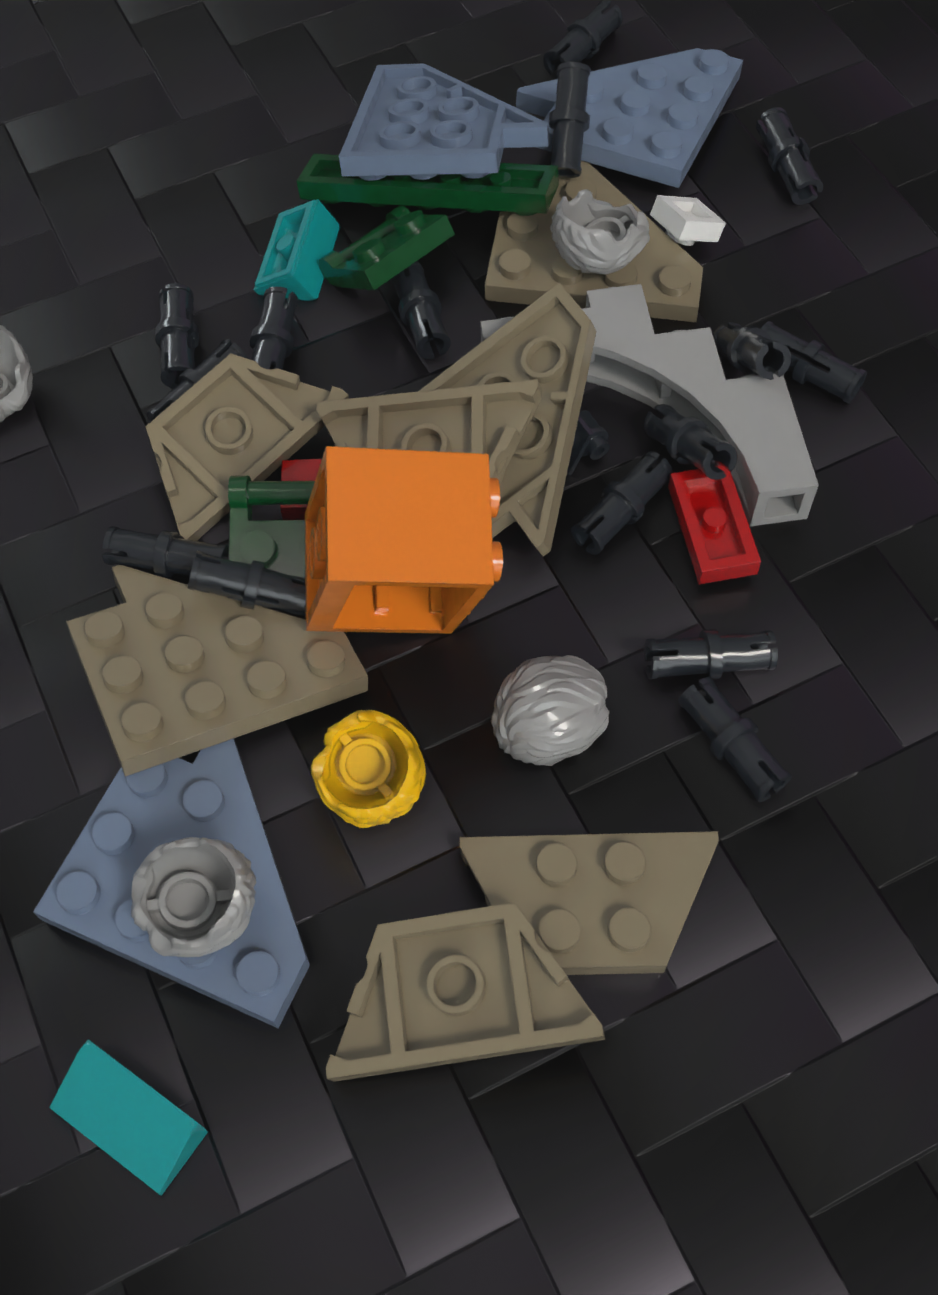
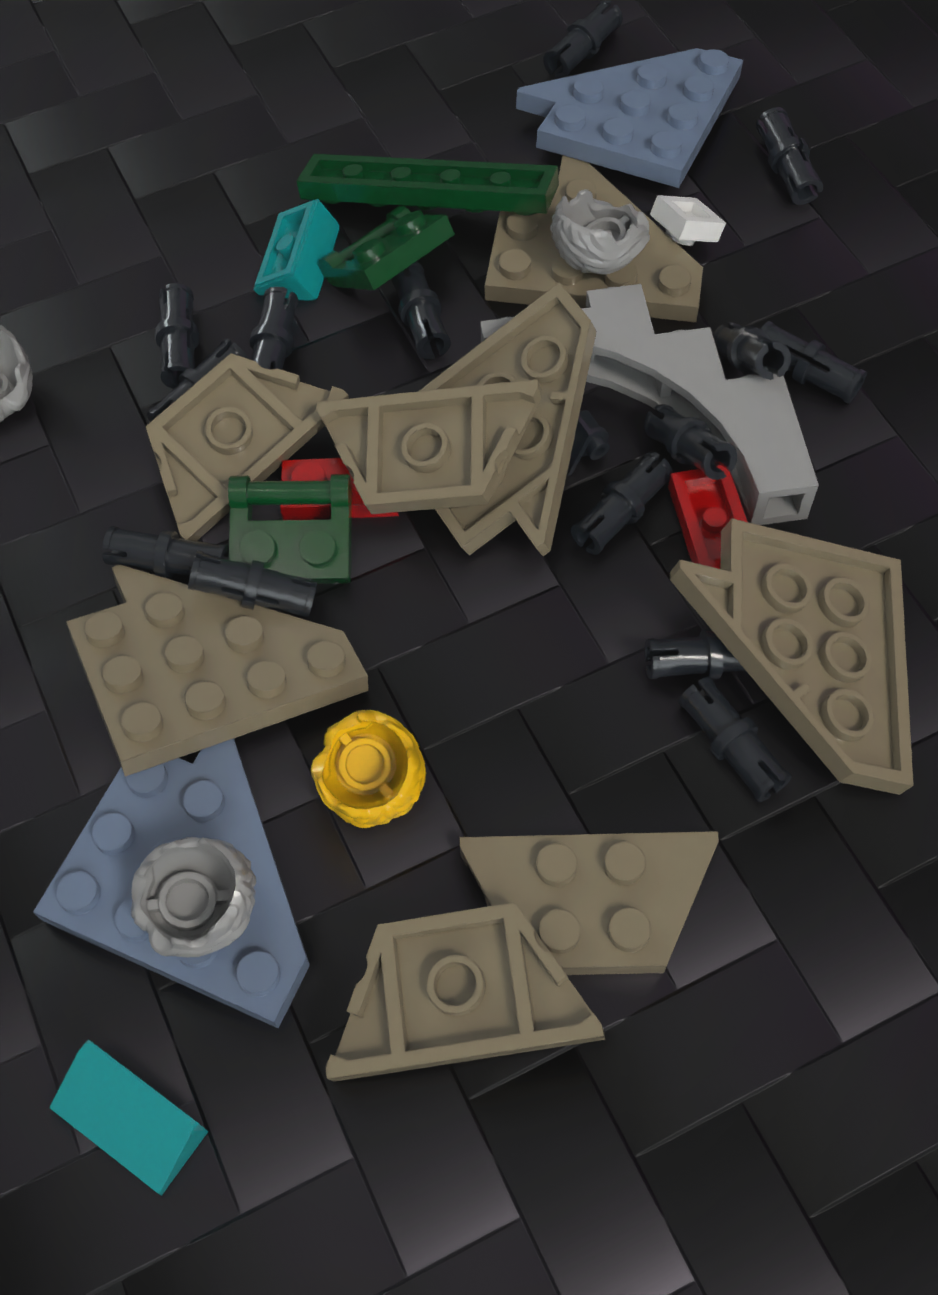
(399, 540): orange container -> none
(432, 125): sand blue wing -> none
(550, 709): light grey hair -> none
(569, 118): black pin -> none
(820, 640): none -> dark tan wing

